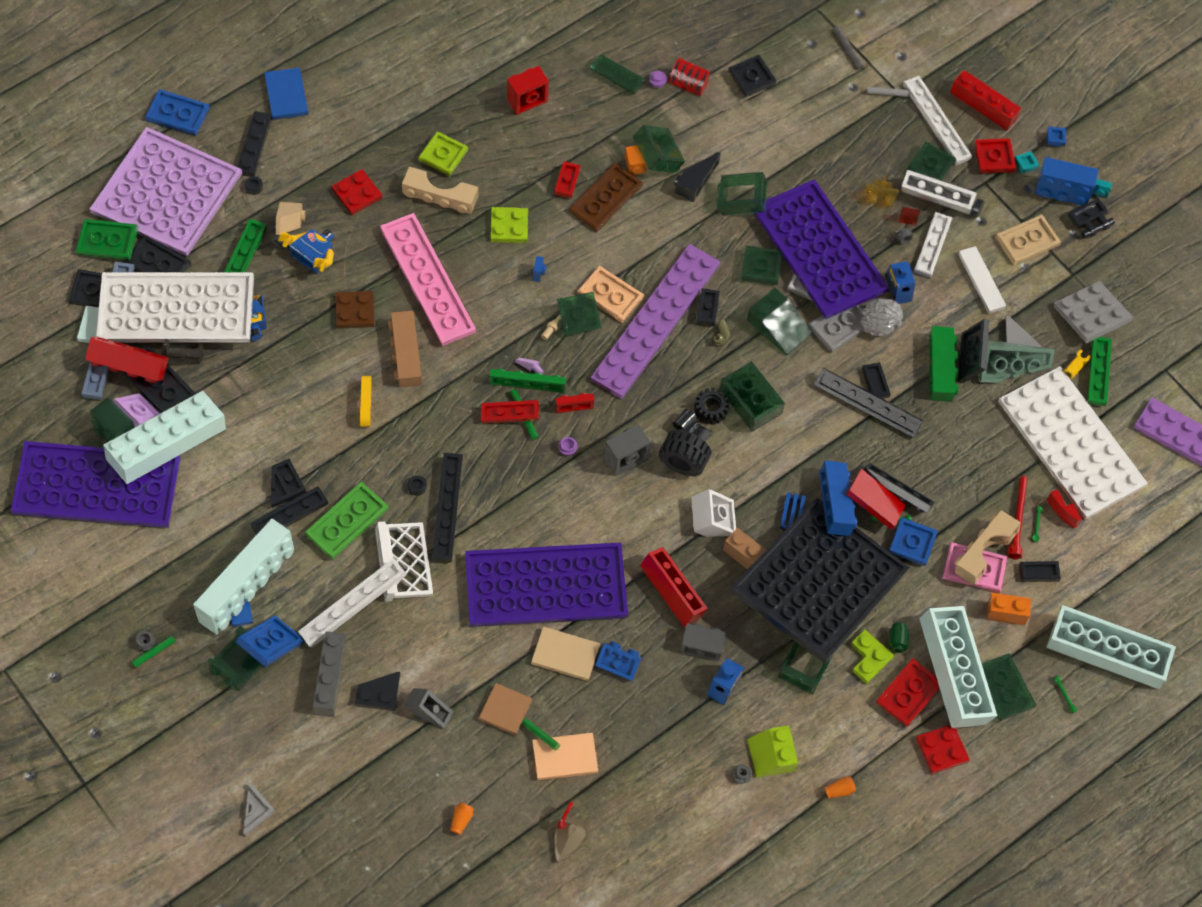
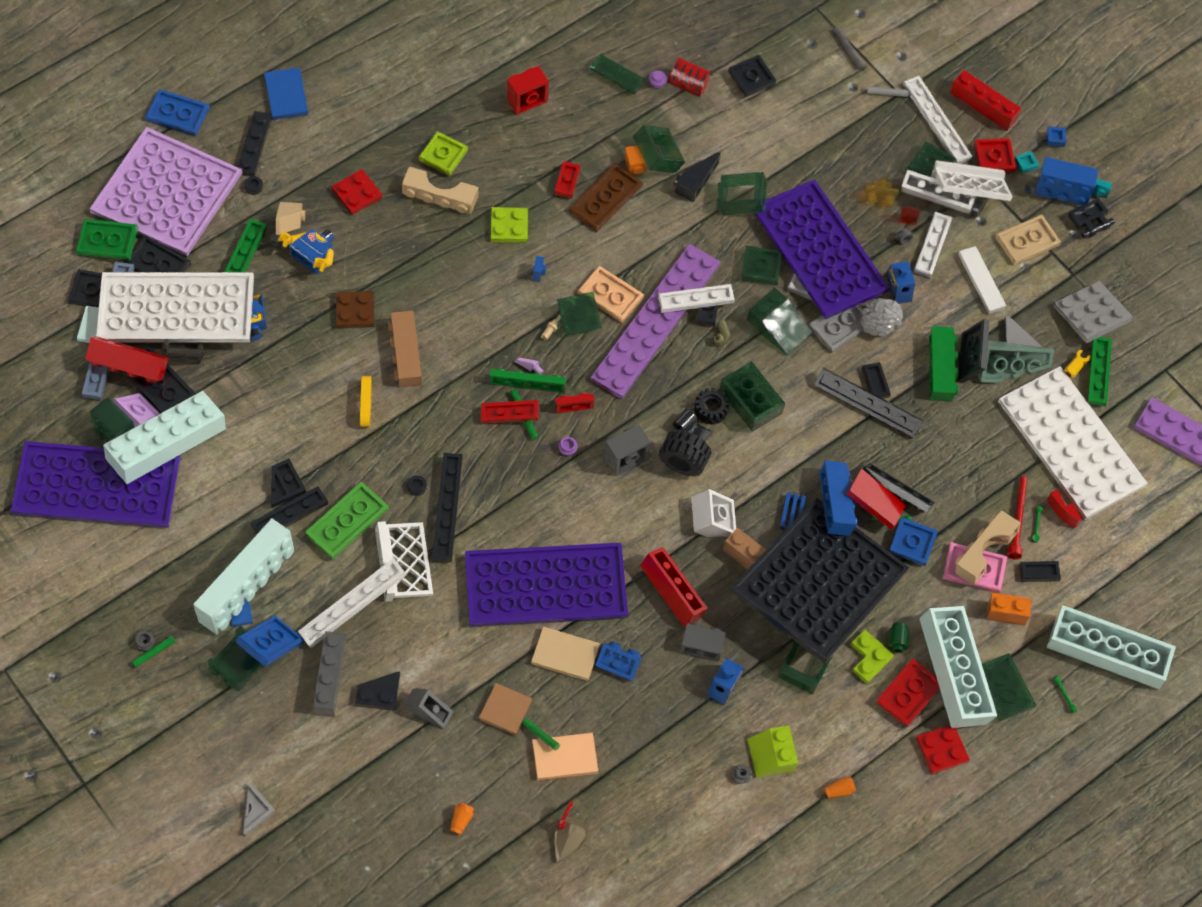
(428, 279): bright pink plate -> none
(696, 298): none -> white tile
(971, 180): none -> white fence

